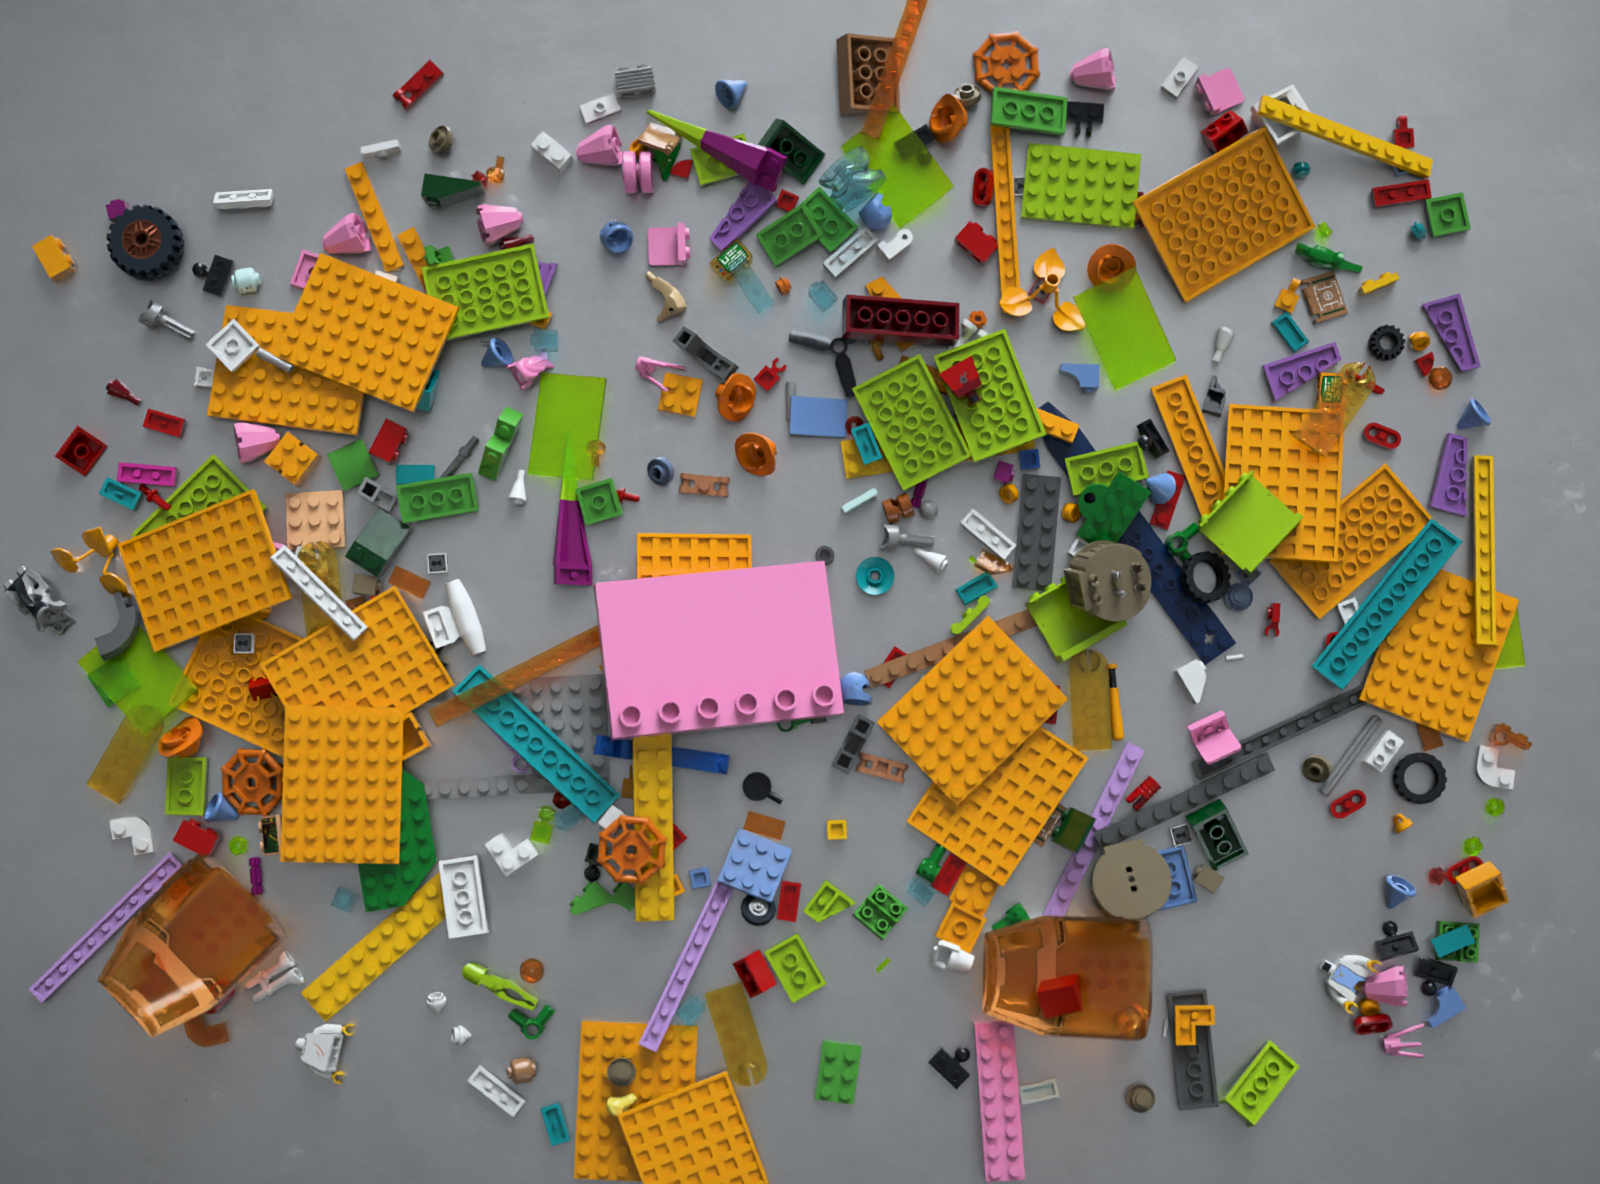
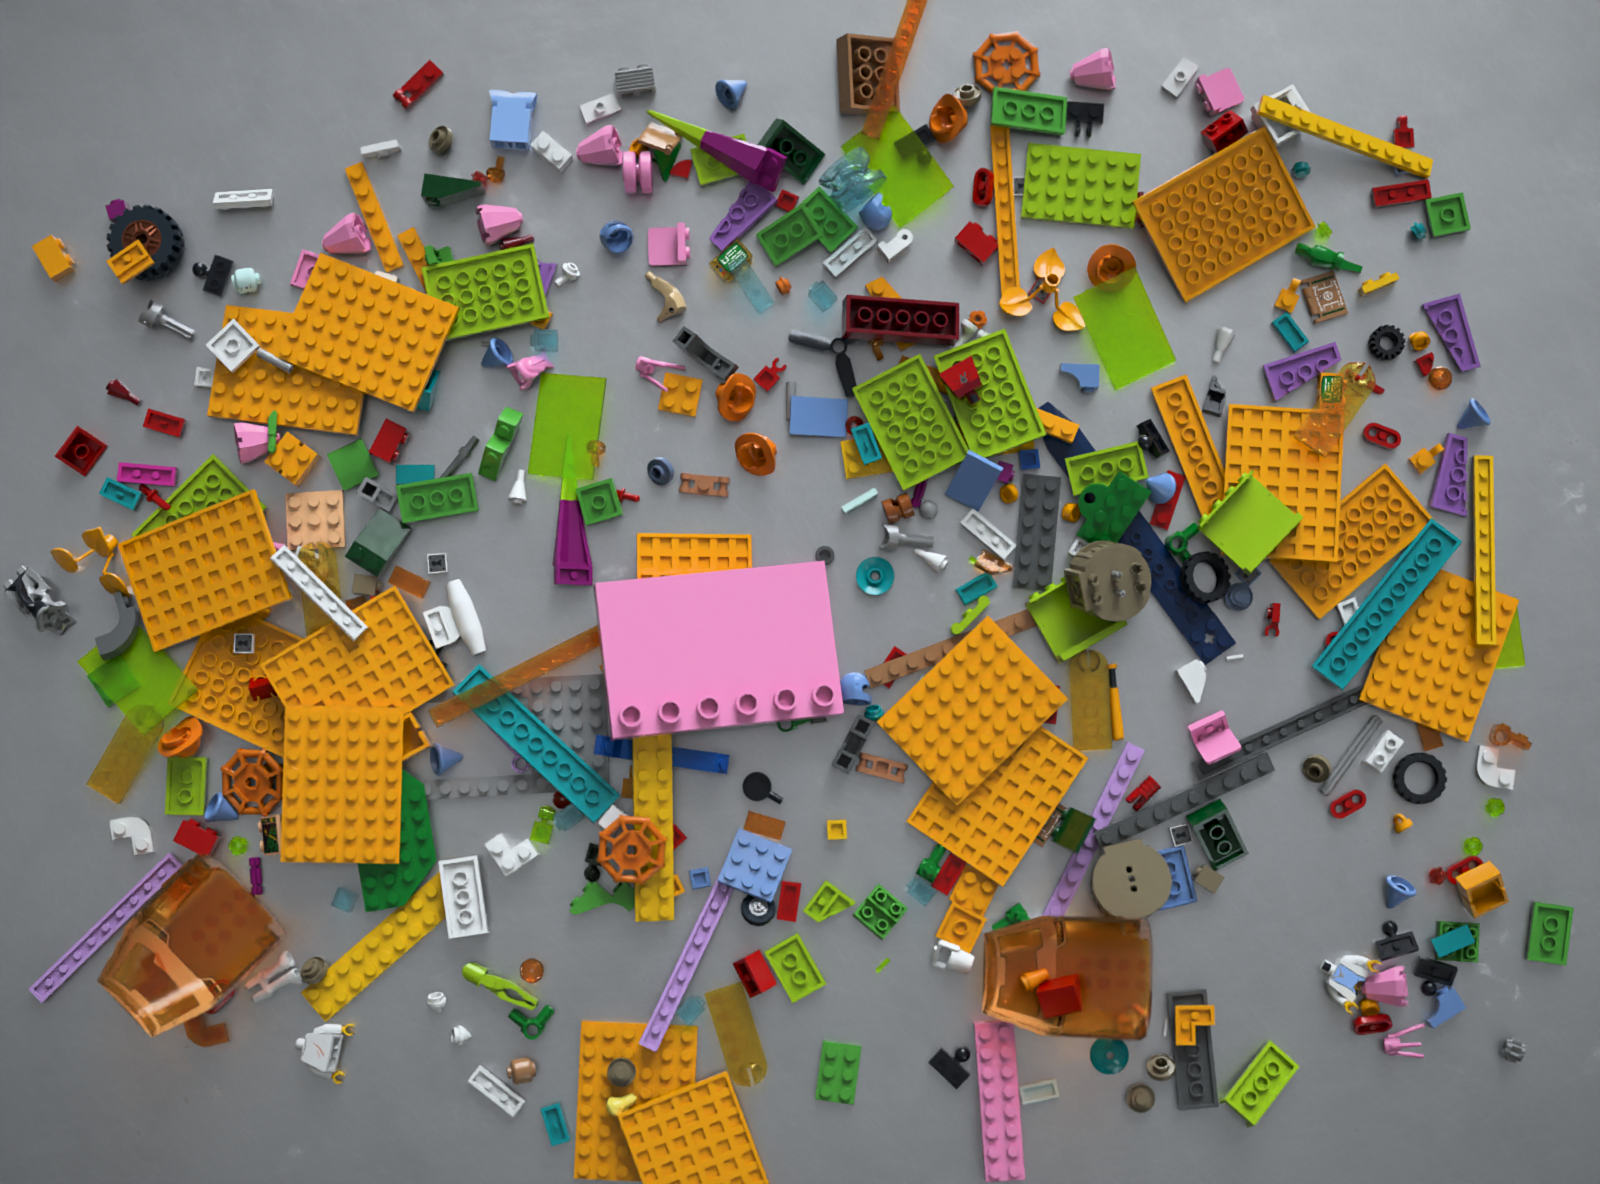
(130, 262): none -> light orange plate
(272, 430): none -> bright green piece
(313, 970): none -> dark tan plate
(443, 758): none -> medium blue hat
(512, 119): none -> light blue piece
(570, 272): none -> white plate
(873, 712): none -> teal plate
(973, 480): none -> medium blue tile
(1033, 979): none -> light orange cone
(1099, 1058): none -> teal dish
(1161, 1067): none -> dark tan plate
(1424, 459): none -> light orange plate
(1513, 1050): none -> light grey gear
(1549, 933): none -> bright green plate

